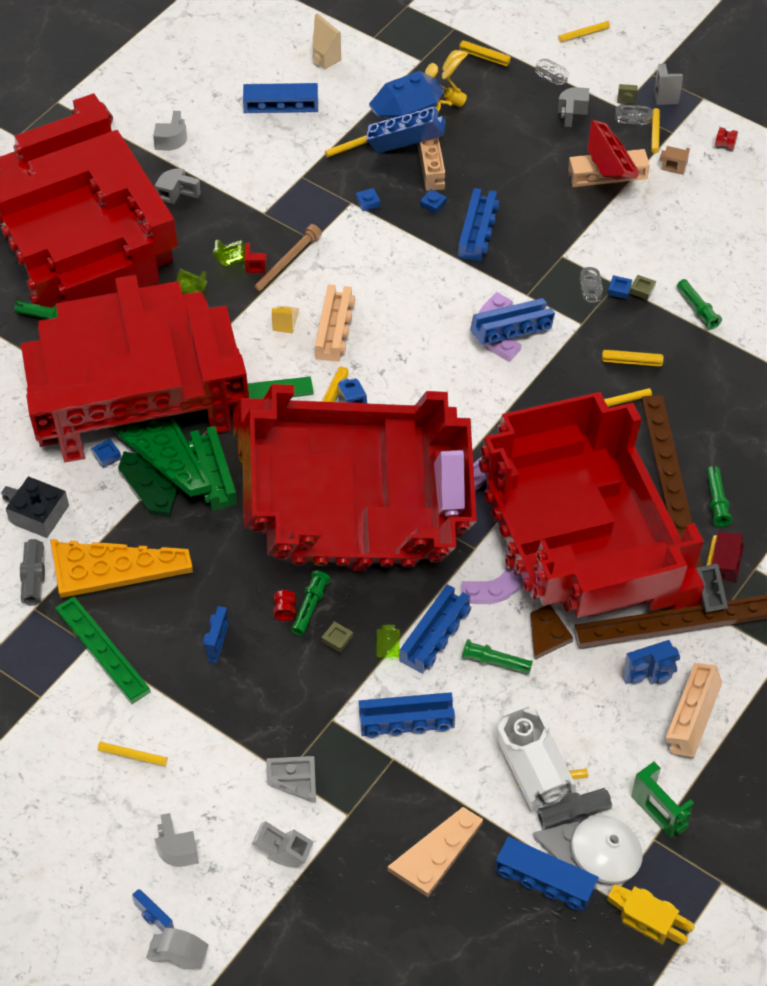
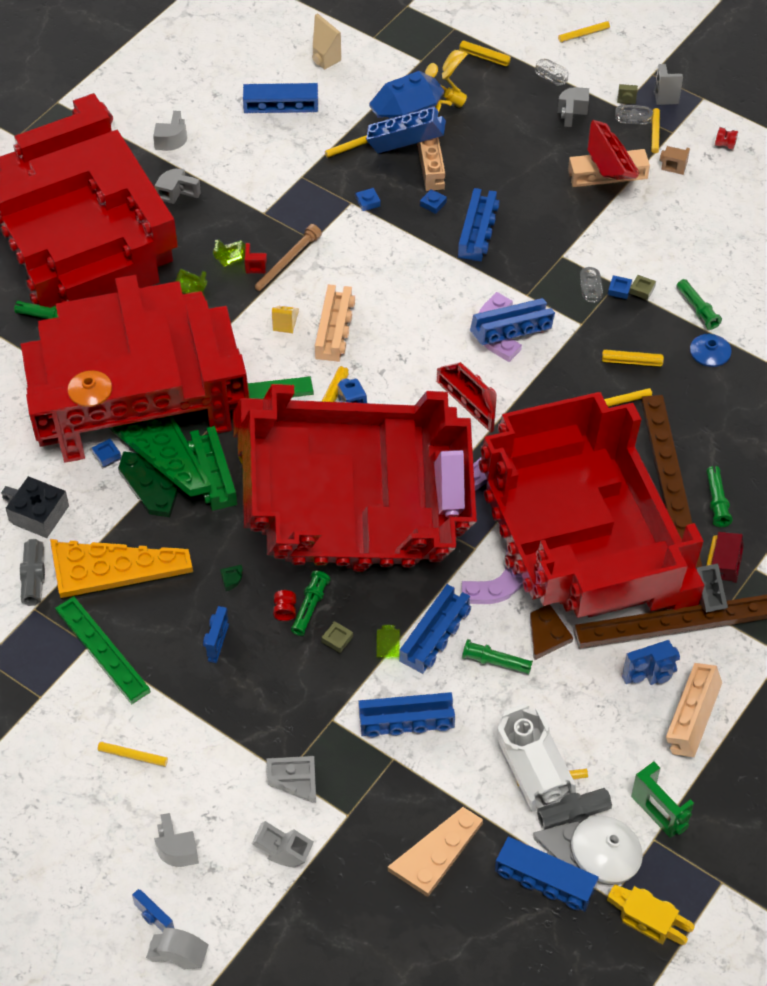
(89, 395): none -> orange dish
(231, 576): none -> dark green tile
(469, 392): none -> red wedge
(710, 350): none -> blue dish

